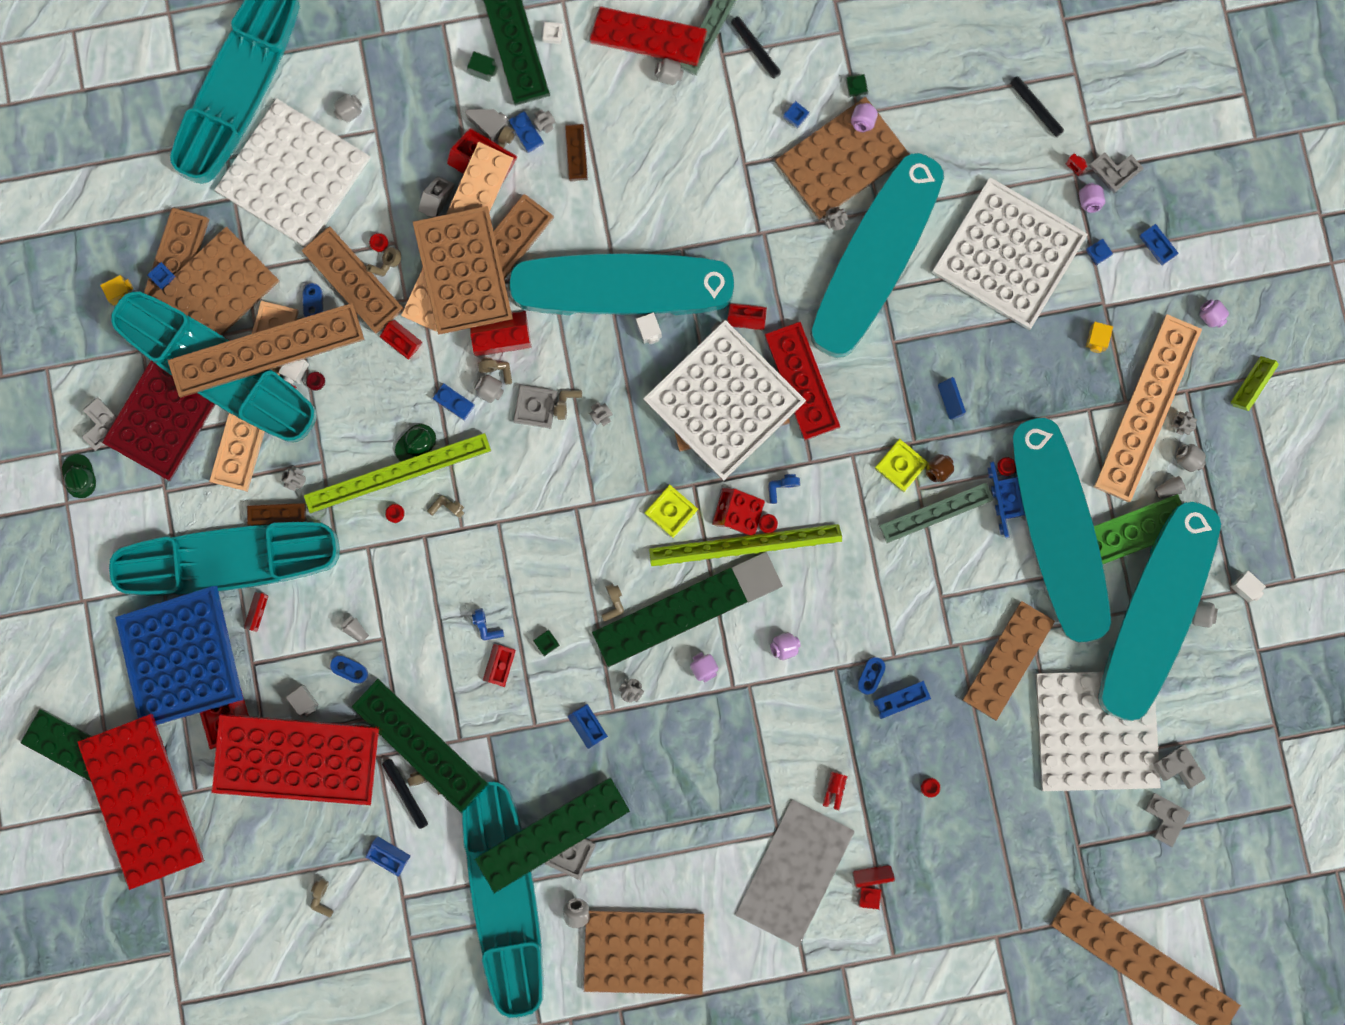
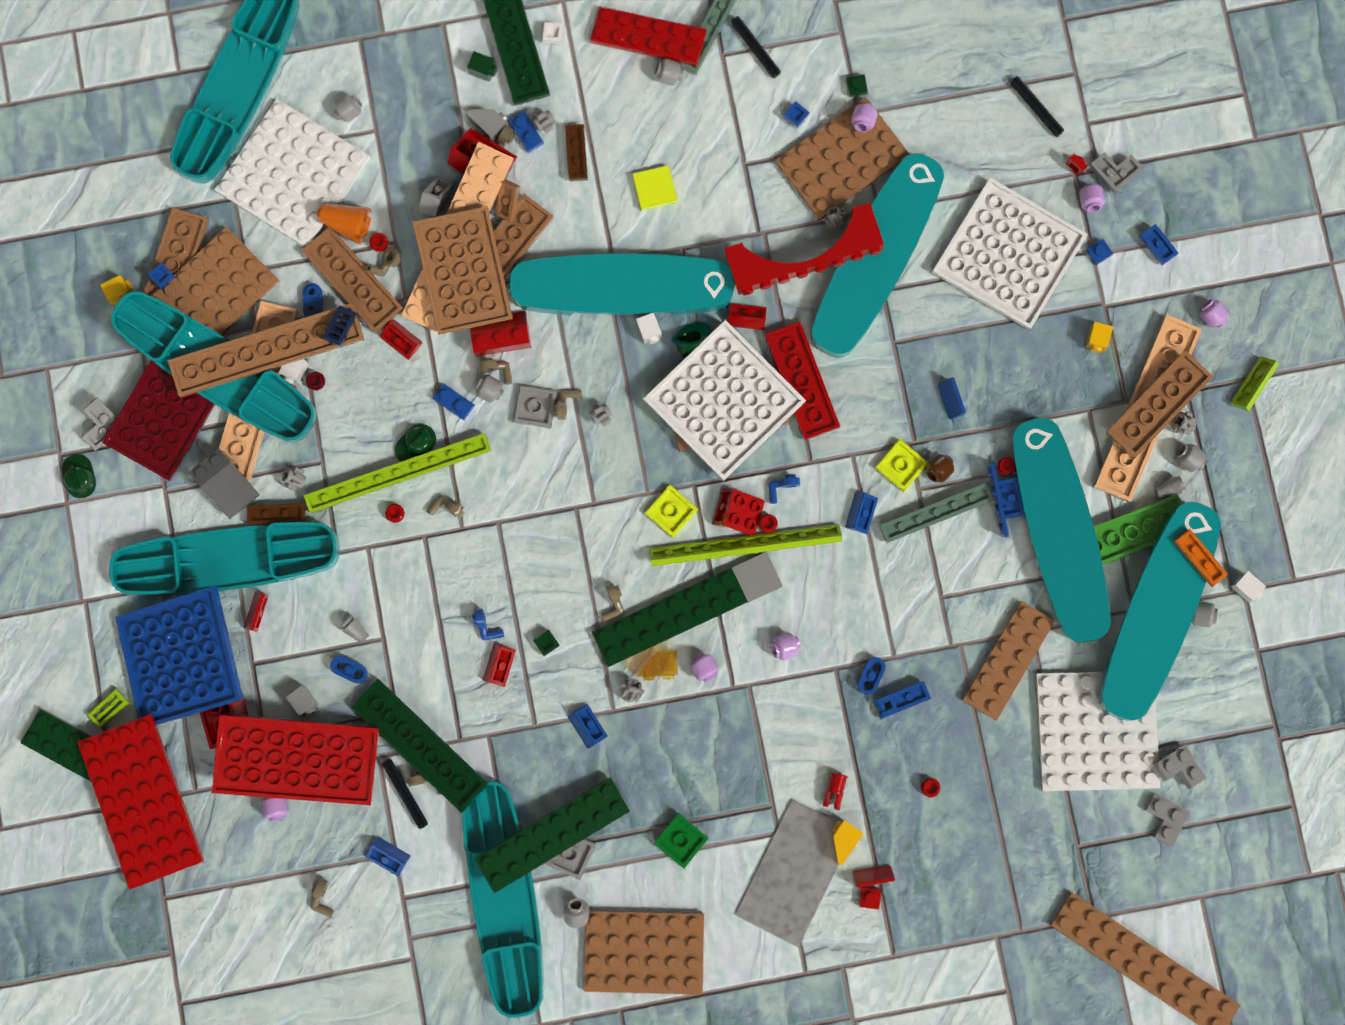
(121, 697): none -> lime tile
(224, 483): none -> dark grey slope
(275, 809): none -> lavender head
(339, 342): none -> dark blue slope
(346, 220): none -> orange cone
(508, 200): none -> medium nougat slope
(655, 188): none -> neon yellow tile
(661, 664): none -> clear yellow slope
(681, 840): none -> green plate
(690, 337): none -> dark green piece
(845, 839): none -> yellow slope
(858, 240): none -> red arch
(861, 512): none -> blue slope
(1159, 404): none -> medium nougat plate
(1200, 557): none -> orange tile

